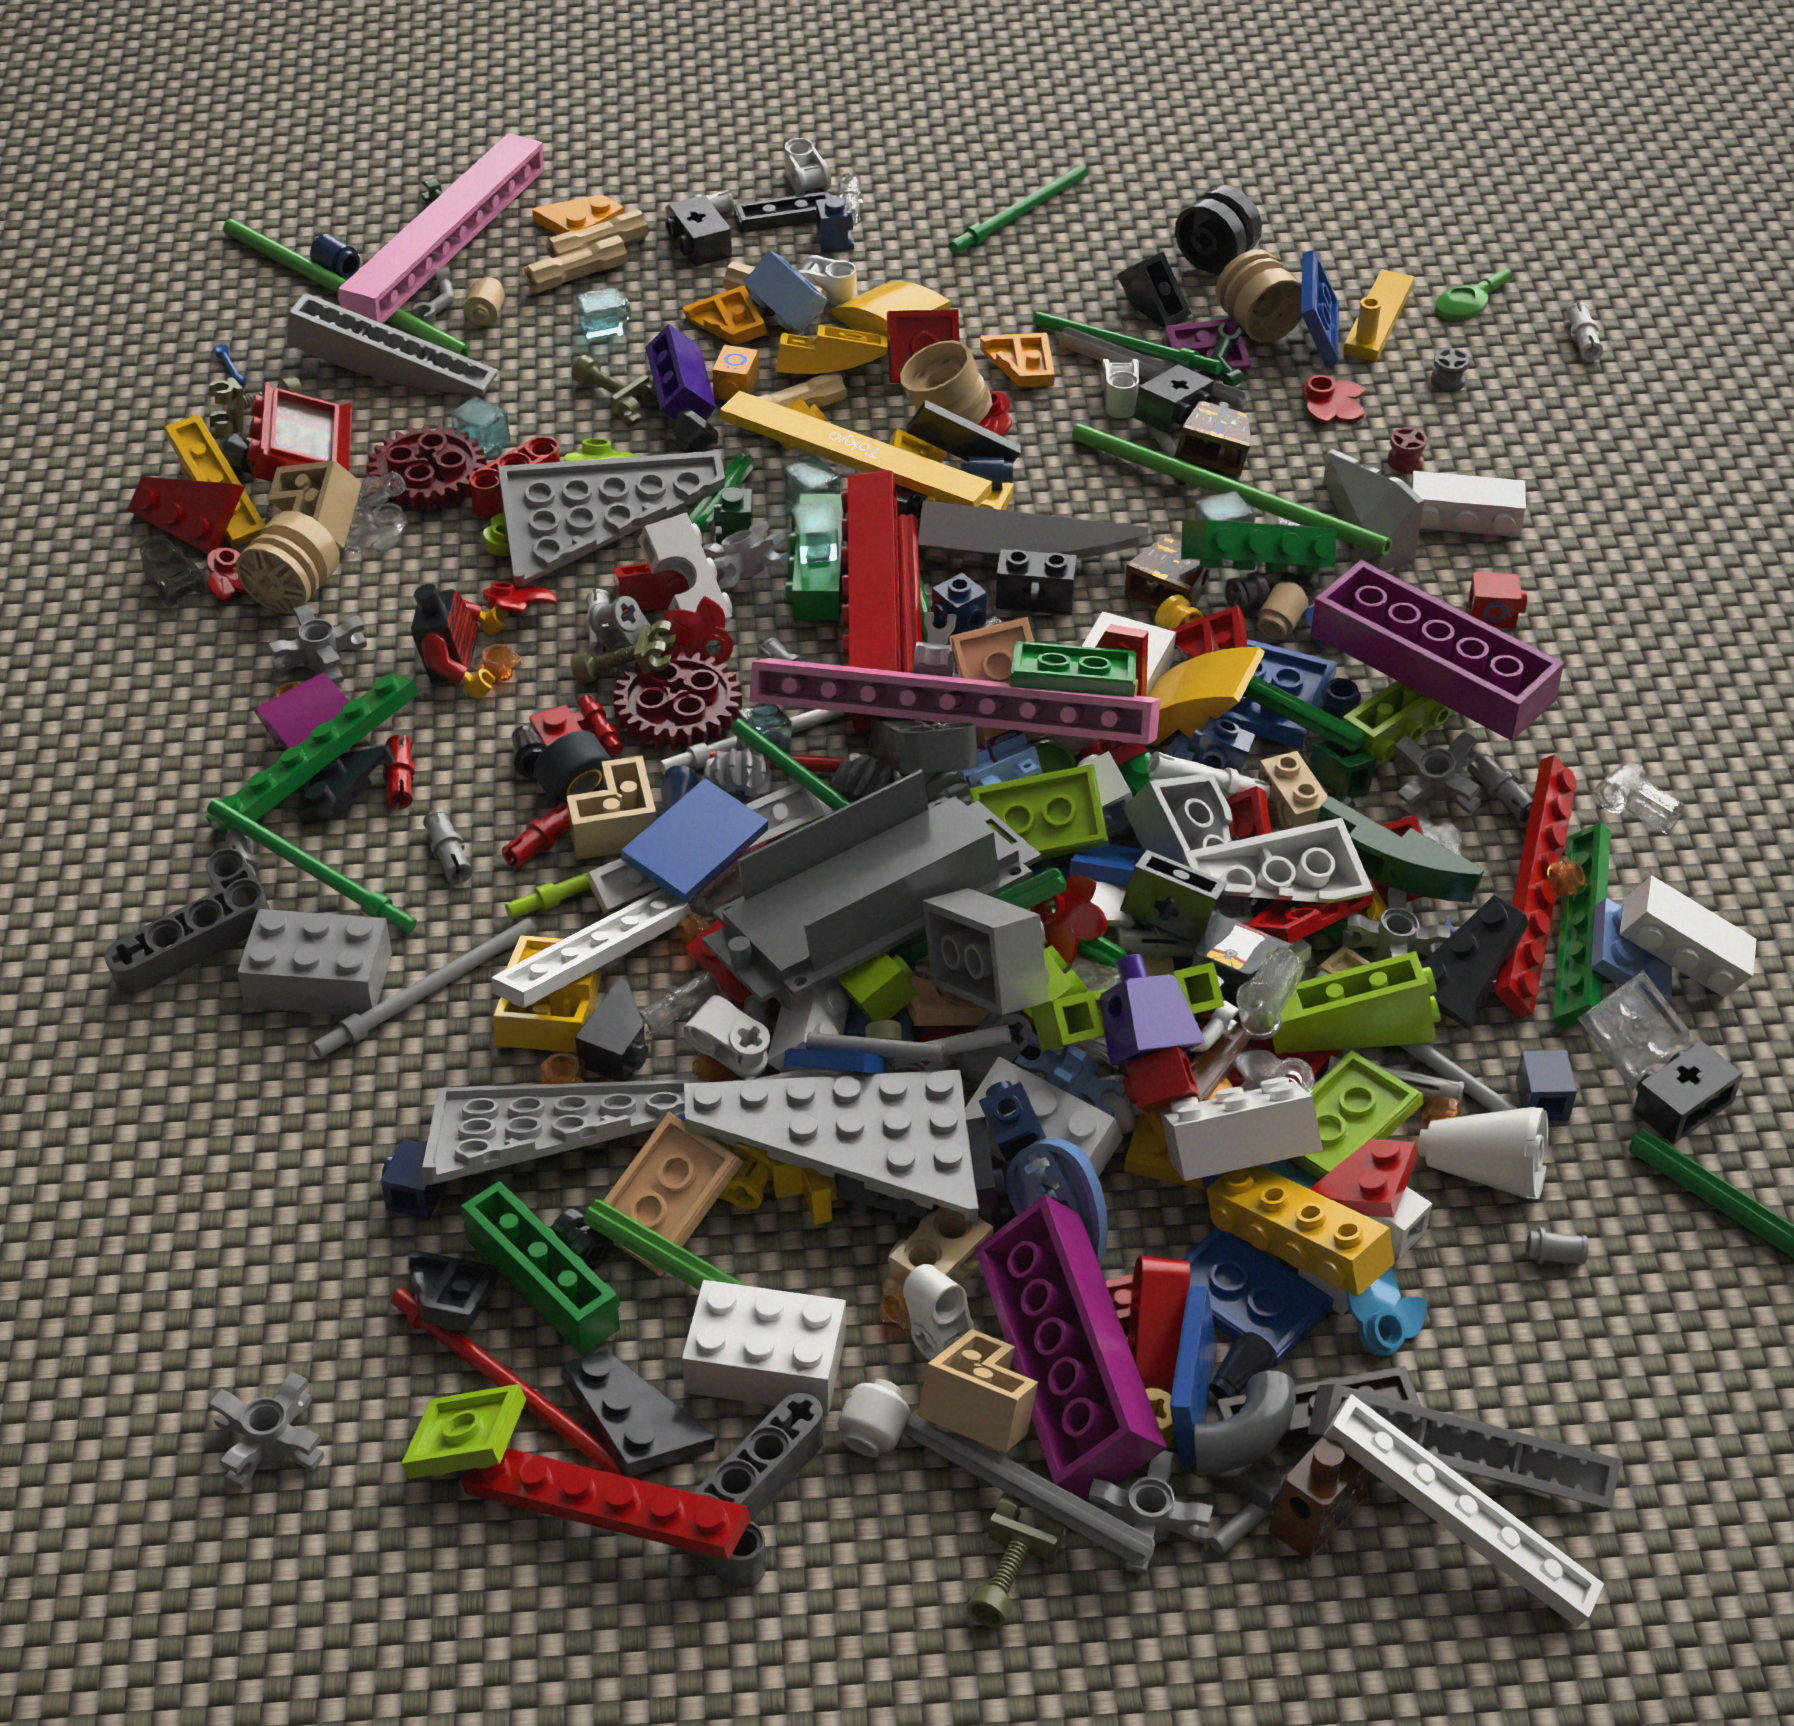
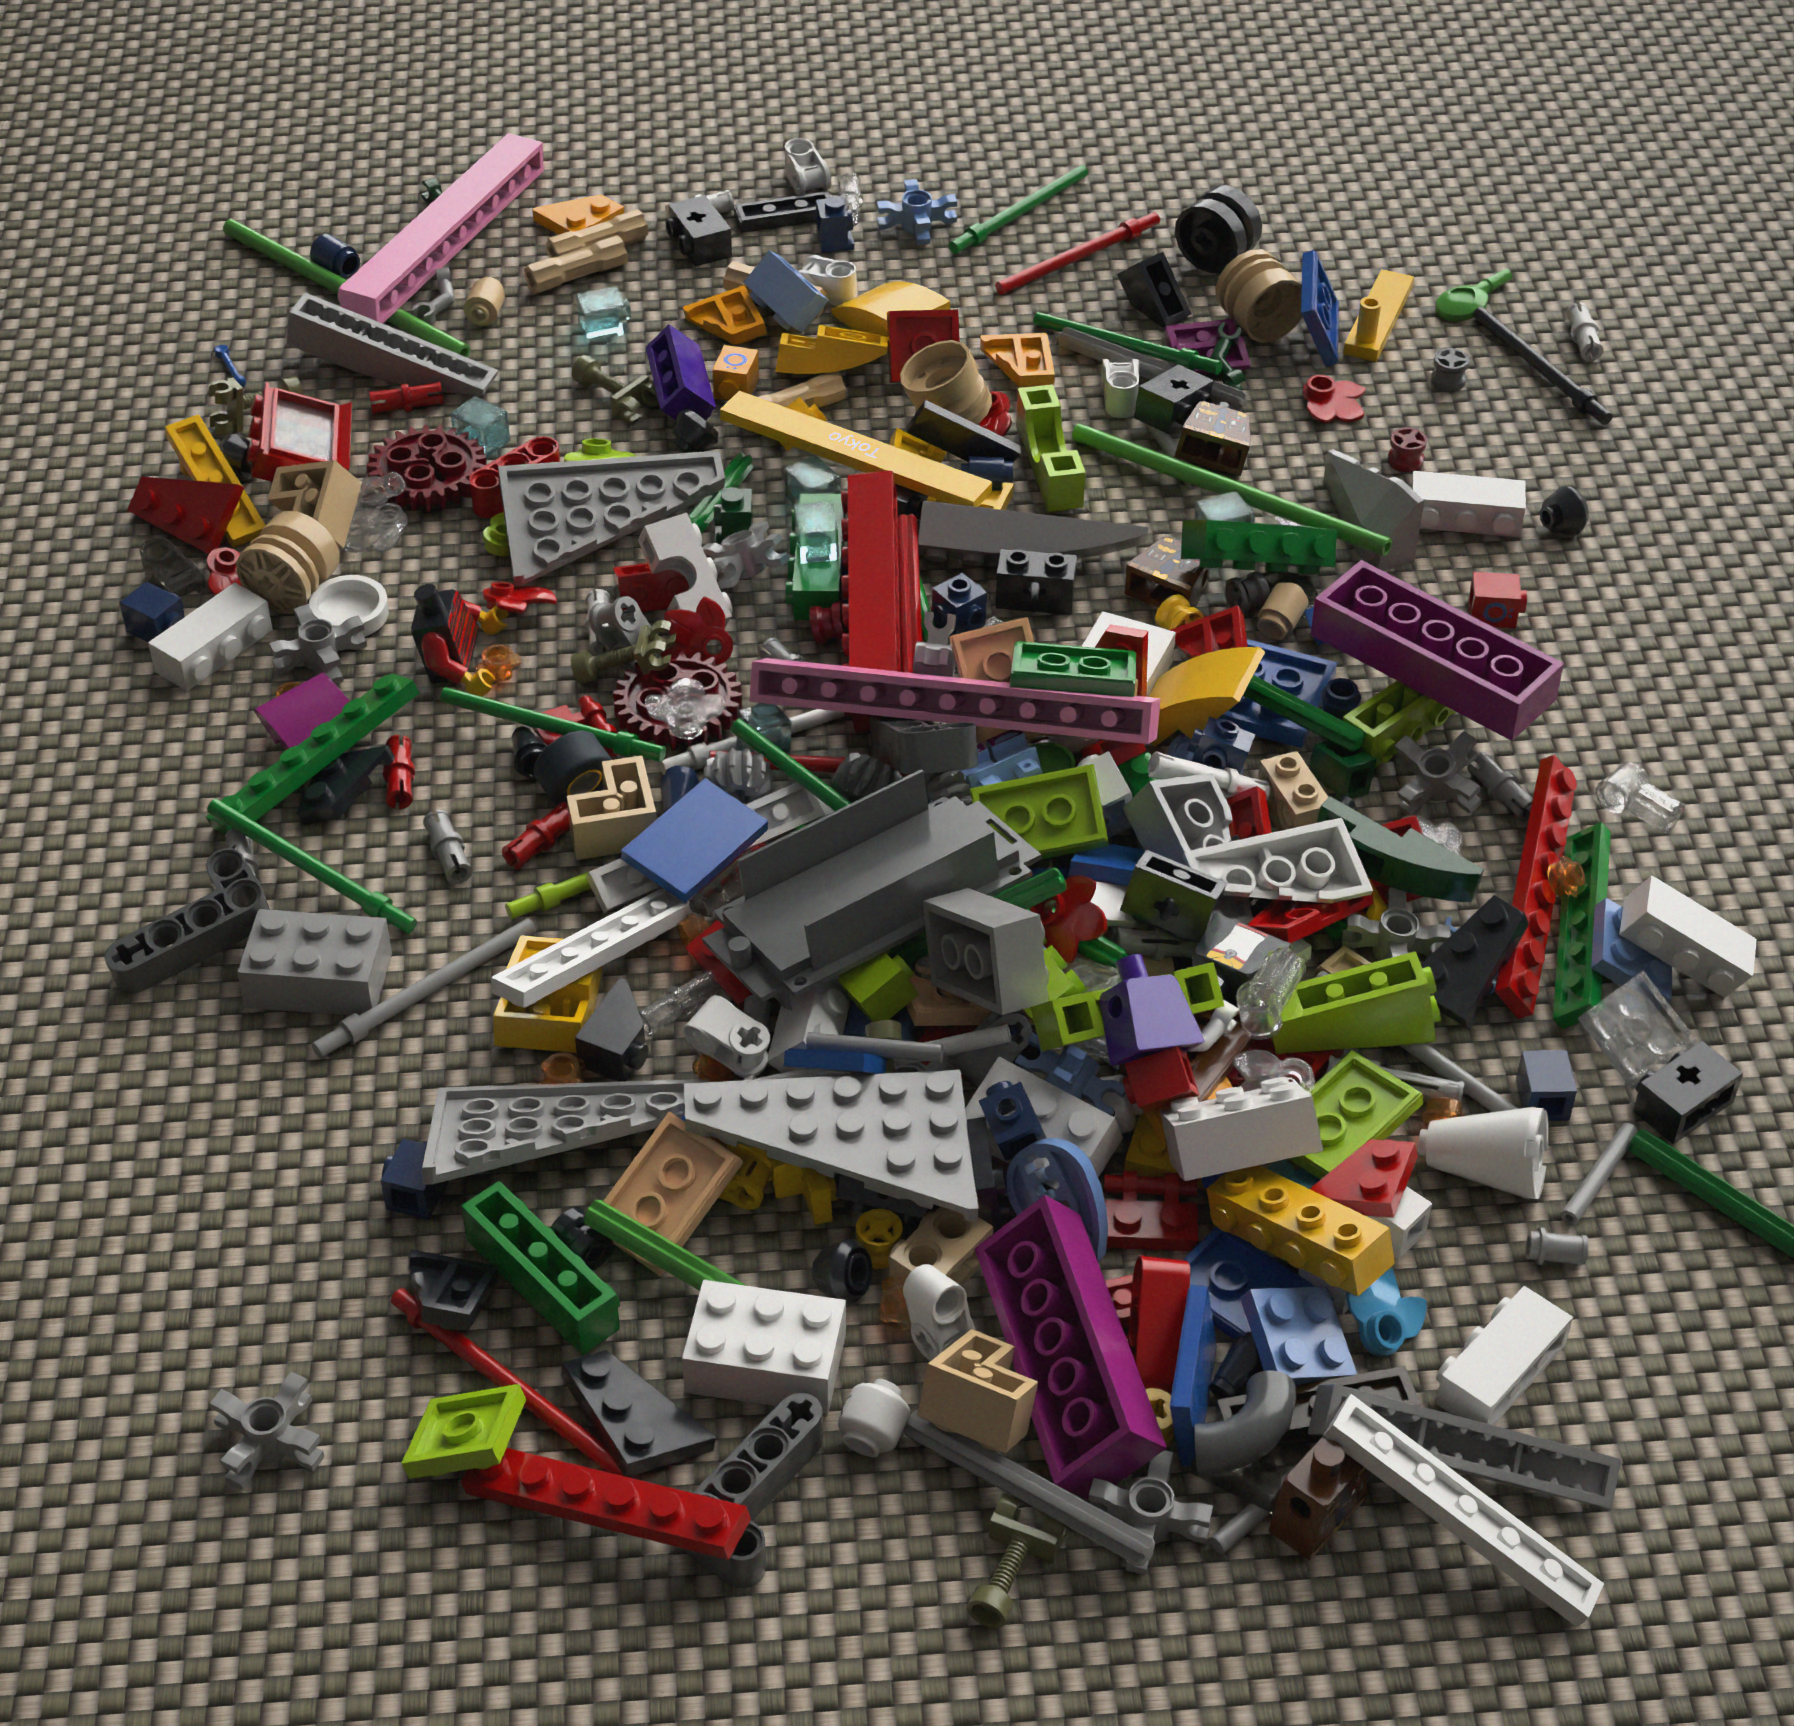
(150, 611): none -> dark blue brick
(210, 636): none -> white brick
(349, 597): none -> white piece
(406, 397): none -> red pin
(622, 743): none -> green bar
(685, 707): none -> clear plate
(827, 623): none -> dark red wheel
(843, 1270): none -> black cone
(883, 1228): none -> yellow wheel
(917, 212): none -> medium blue pin
(1055, 469): none -> lime arch
(1127, 231): none -> red bar
(1151, 1223): none -> red plate
(1298, 1333): none -> medium blue plate
(1503, 1357): none -> white brick
(1565, 511): none -> black cone
(1582, 398): none -> black bar
(1598, 1174): none -> light grey piece

